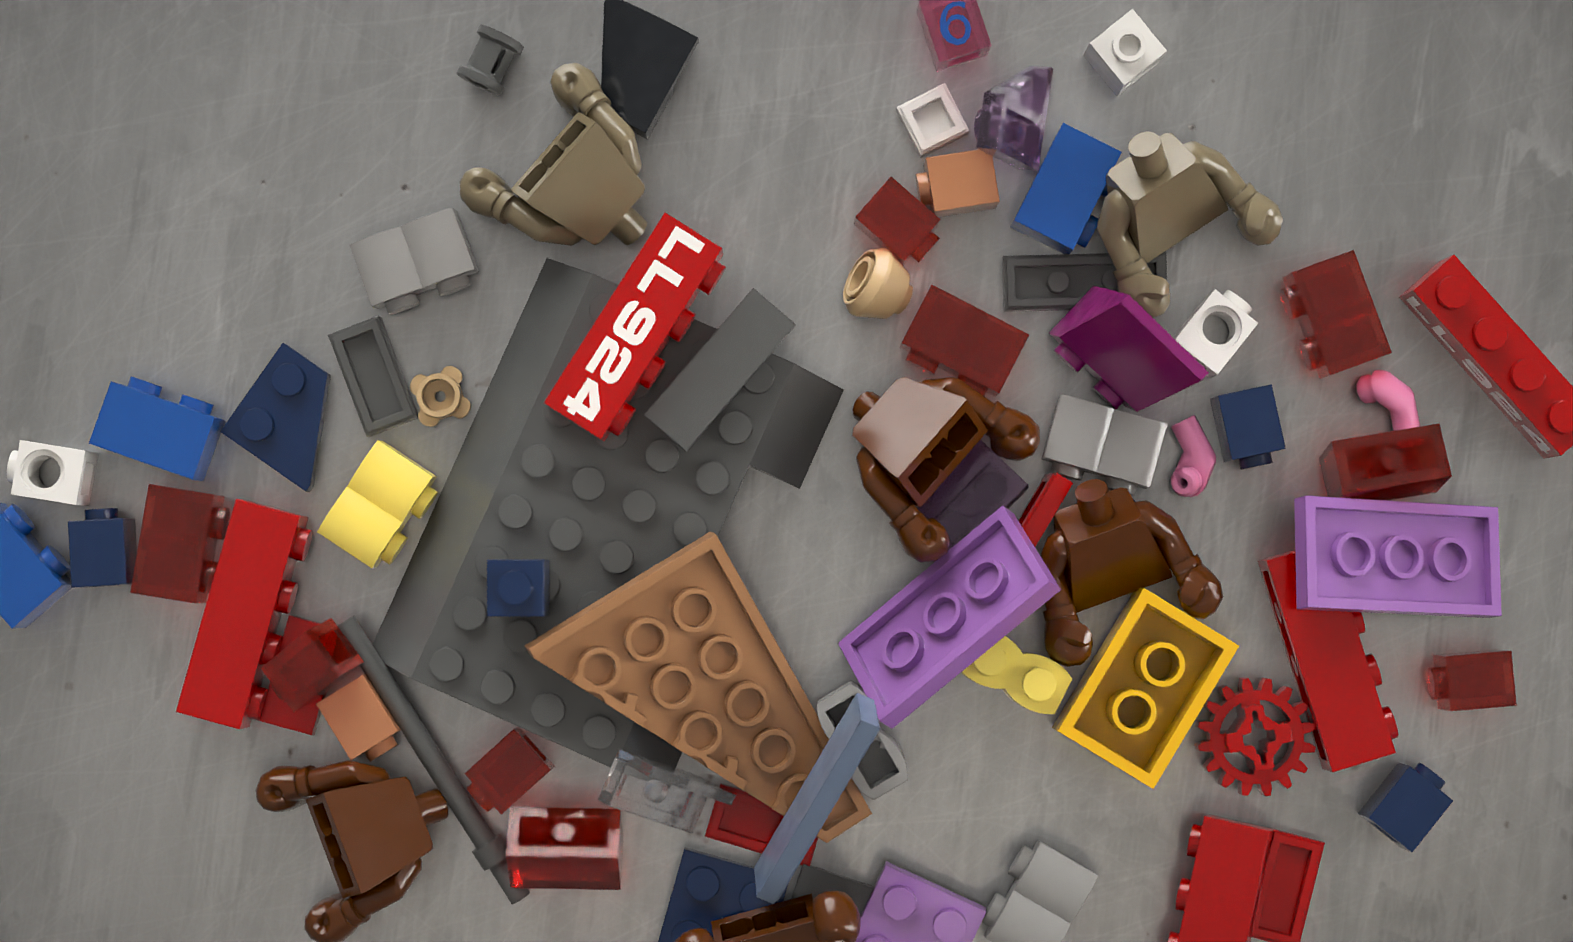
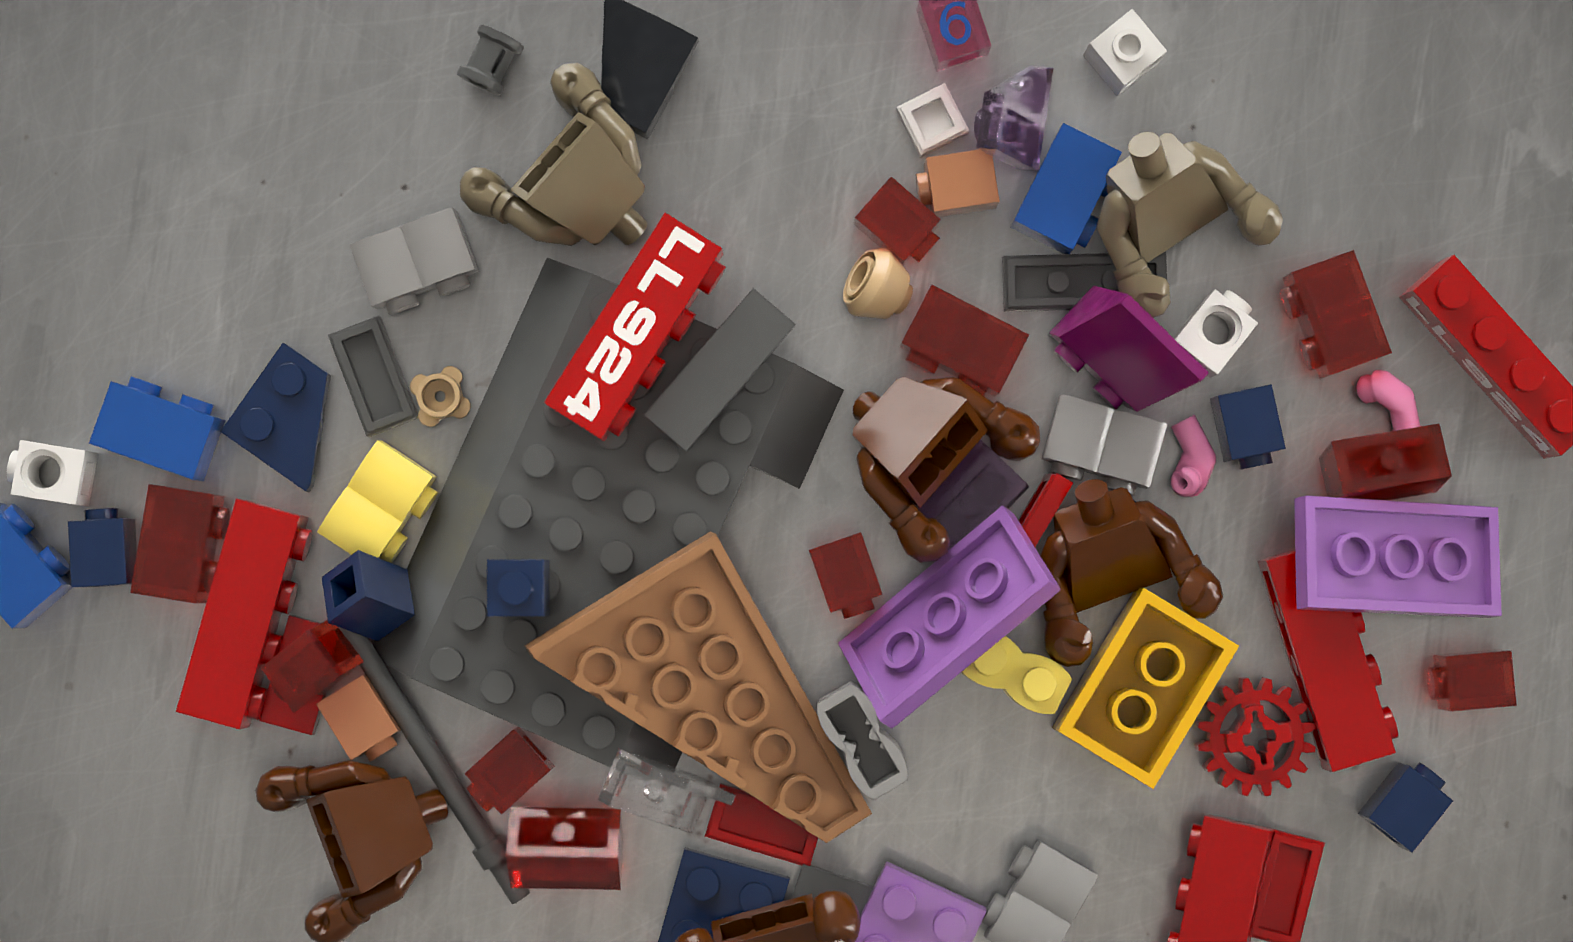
(367, 596): none -> dark blue brick
(816, 798): sand blue tile -> none
(846, 575): none -> clear red brick

